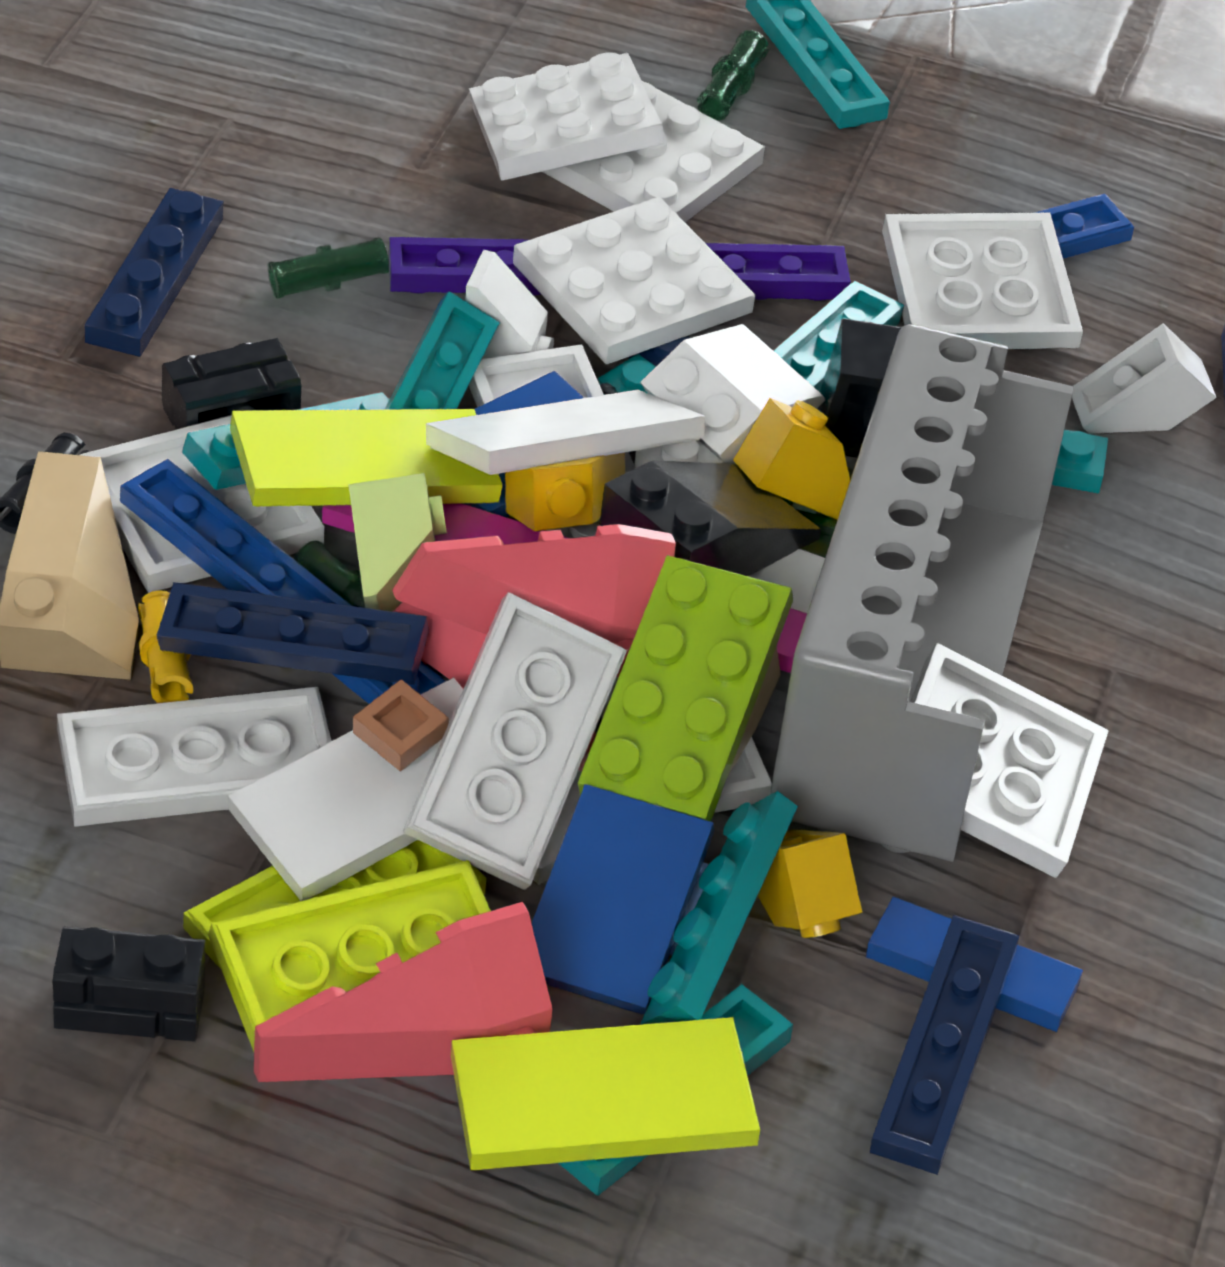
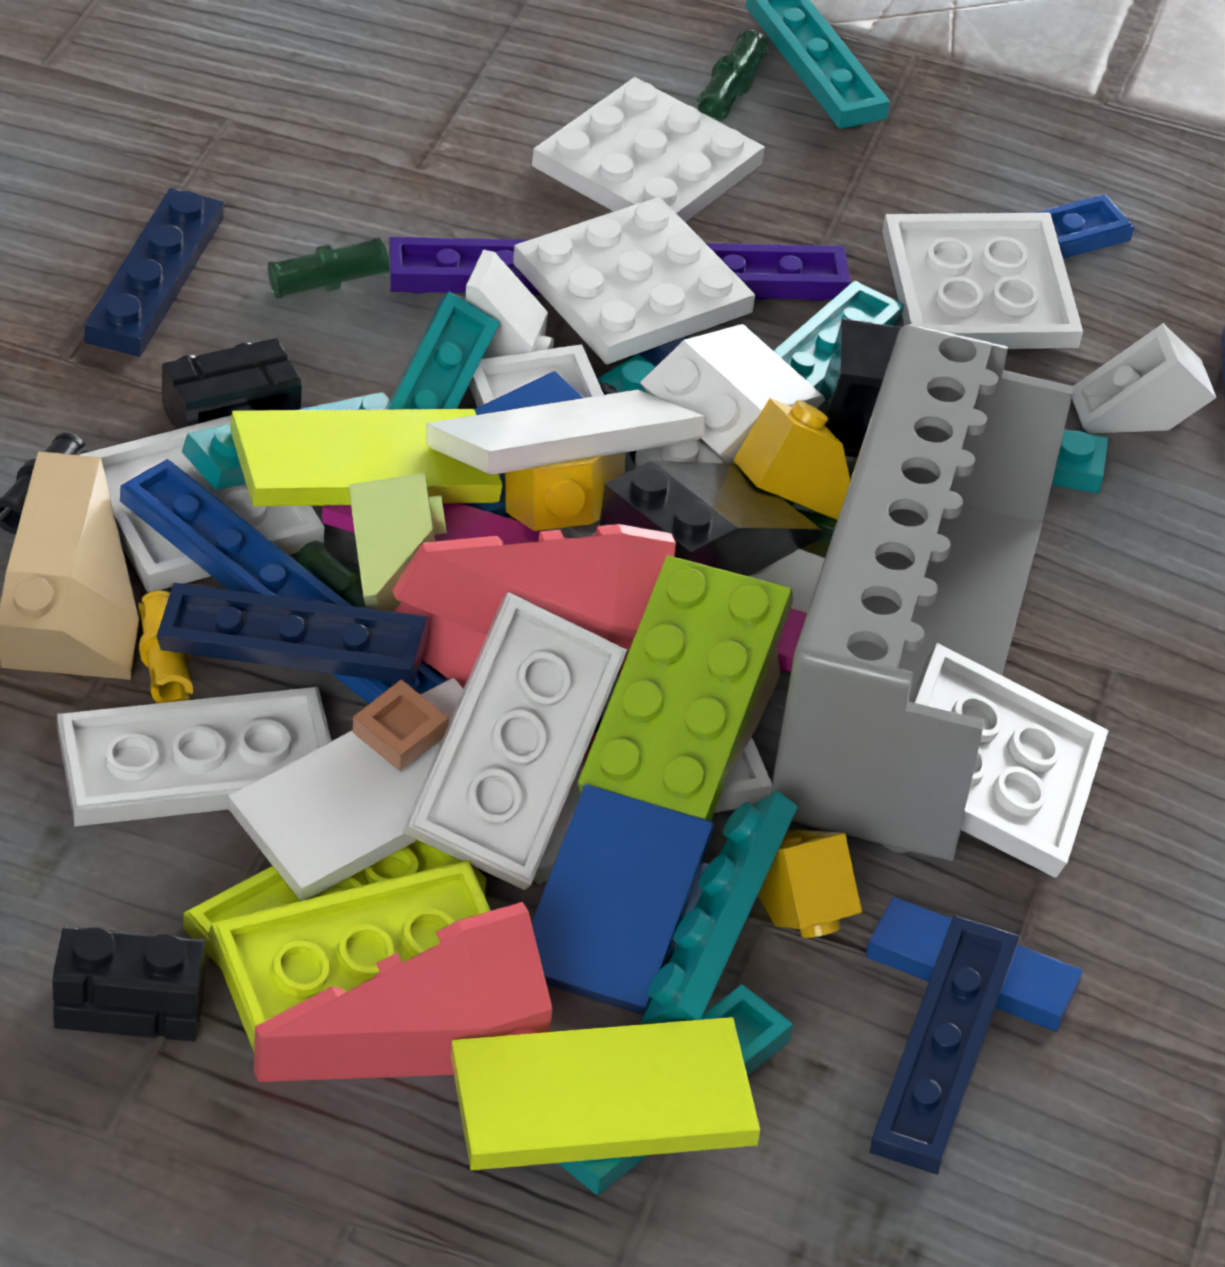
(565, 115): white plate -> none

